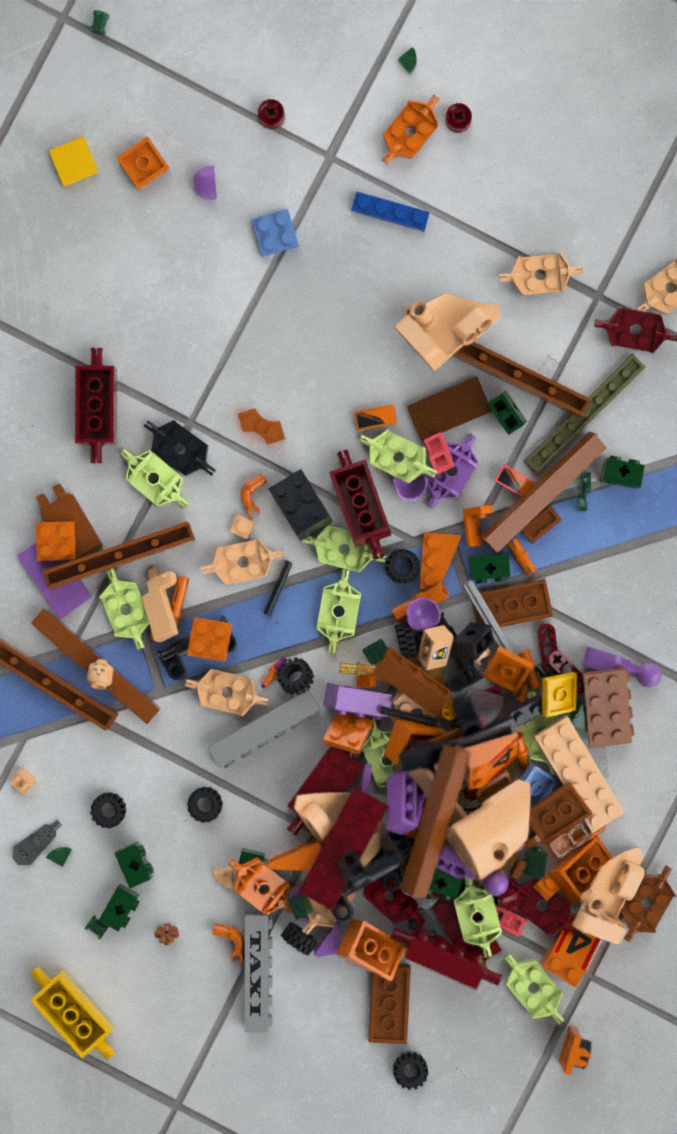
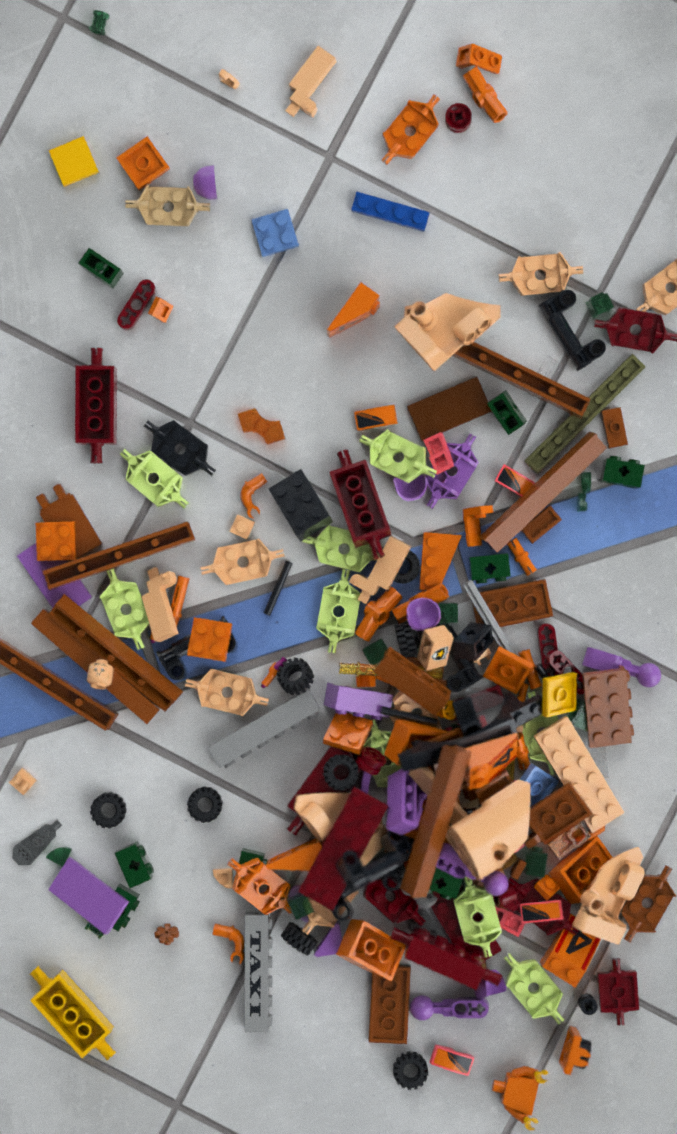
(88, 895): none -> medium lavender tile
(100, 268): none -> dark green brick
(117, 653): none -> dark orange tile
(149, 295): none -> dark red beam
(154, 198): none -> tan plate
(160, 309): none -> orange plate
(228, 79): none -> light nougat tile
(272, 122): dark red wheel -> none
(308, 80): none -> light nougat piece
(332, 780): none -> black tyre
(356, 309): none -> orange slope
(371, 760): none -> dark red wheel
(377, 613): none -> orange piece
(383, 571): none -> light nougat piece
(408, 60): clear green tile -> none
(423, 1007): none -> medium lavender beam
(448, 612): none -> clear green panel
(451, 1060): none -> slope
(479, 57): none -> orange bracket
(484, 95): none -> orange piece
(486, 989): none -> medium lavender helmet
(520, 1092): none -> orange torso
(541, 911): none -> slope
(554, 311): none -> black piece
(588, 1010): none -> black bush
(599, 304): none -> clear green window
(614, 427): none -> dark orange plate
(618, 991): none -> dark red plate

